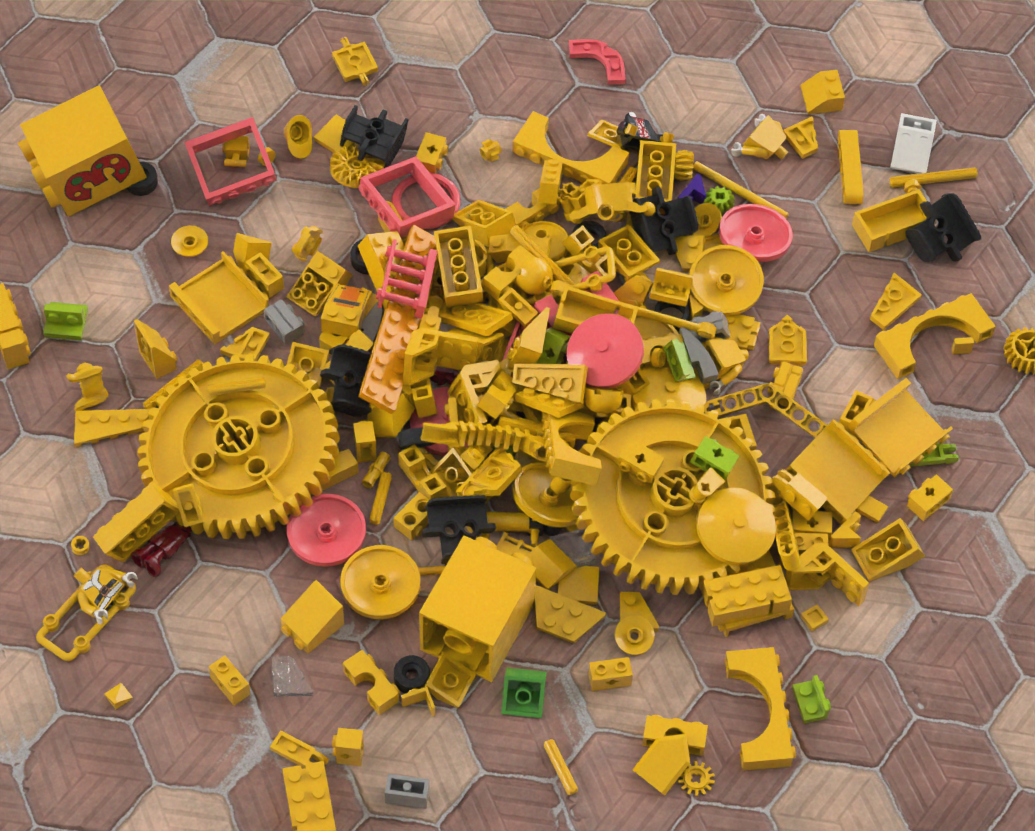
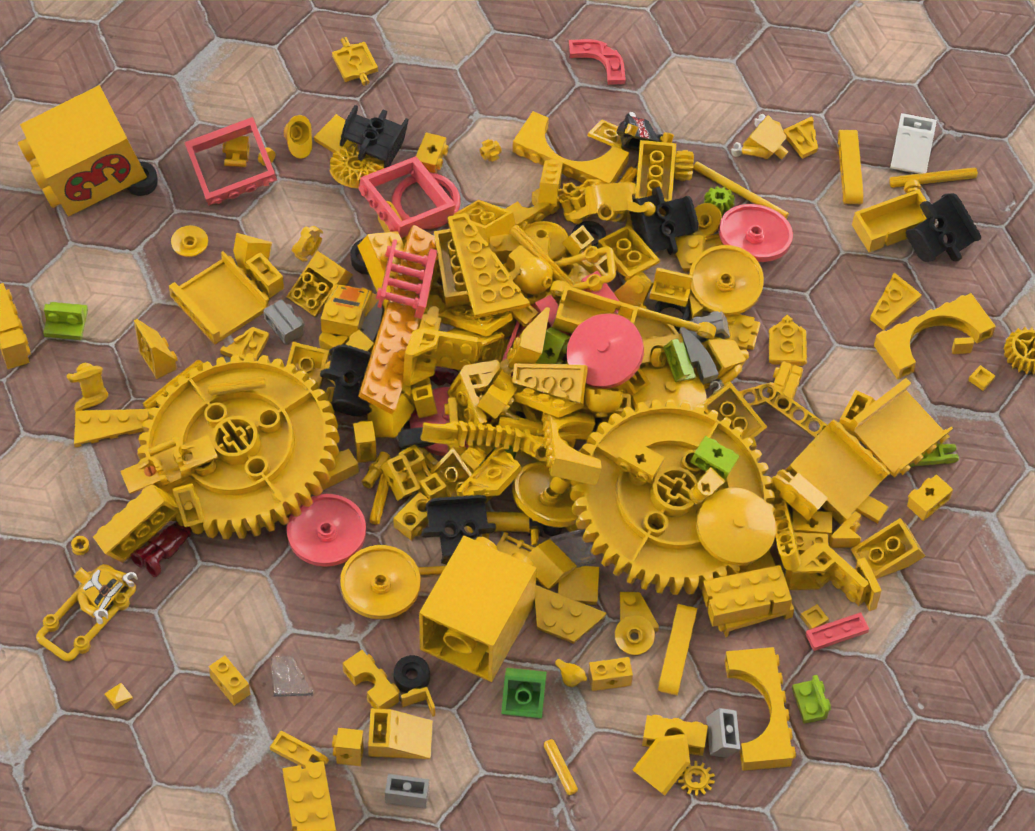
(171, 469): none -> yellow piece
(312, 618): yellow slope -> none
(399, 735): none -> yellow slope
(400, 477): none -> yellow brick
(450, 680): yellow slope -> none
(484, 275): none -> yellow wing
(571, 673): none -> yellow animal
(677, 649): none -> yellow beam
(695, 190): dark purple slope -> none
(723, 733): none -> light grey brick
(731, 404): none -> yellow slope
(823, 93): yellow slope -> none
(837, 631): none -> coral plate
(874, 590): none -> yellow tile
(981, 378): none -> yellow tile

